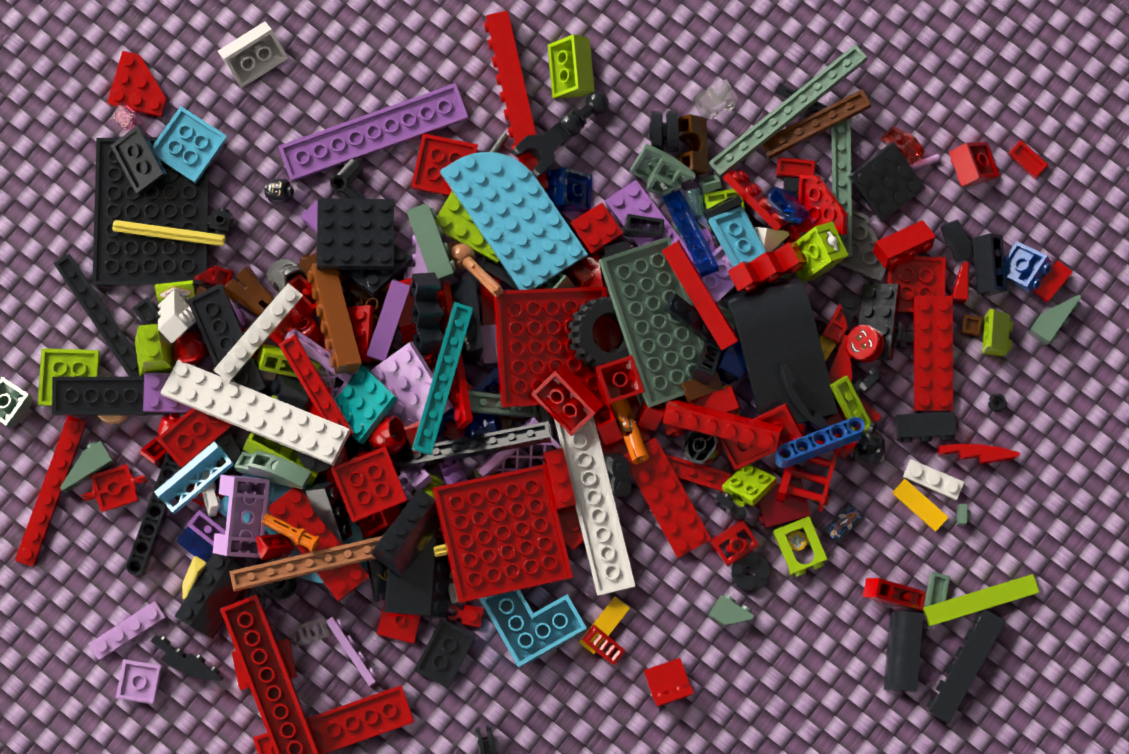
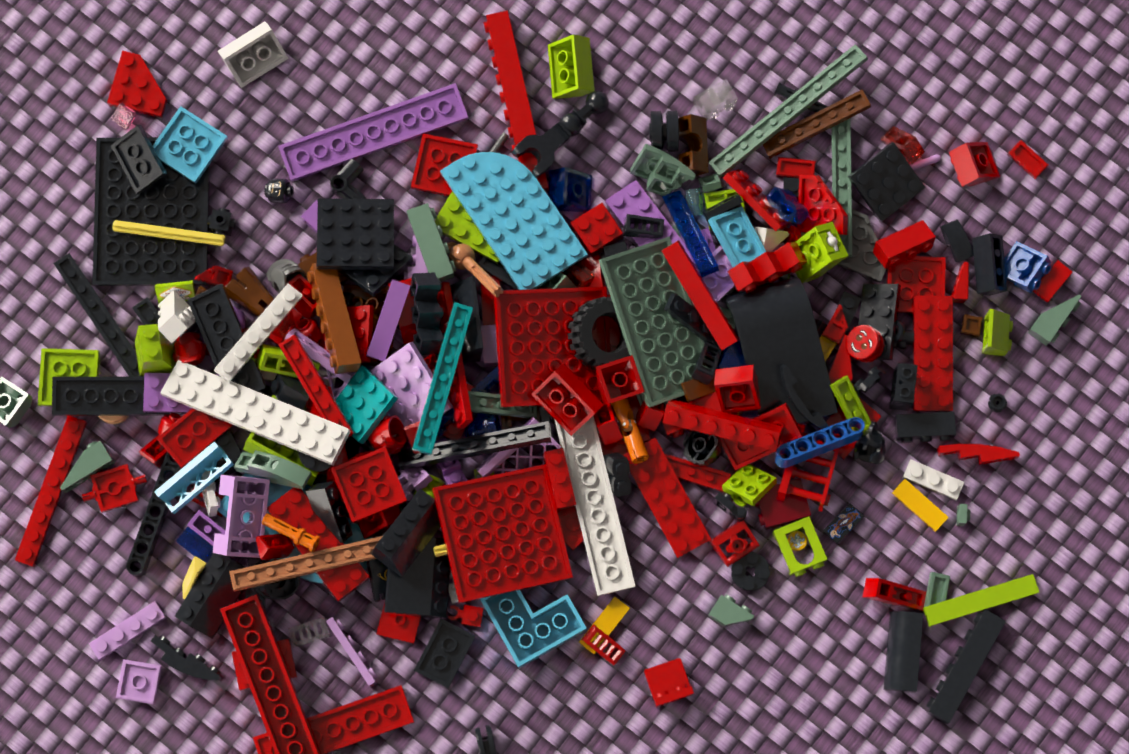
(737, 389): none -> red slope
(904, 384): none -> black window

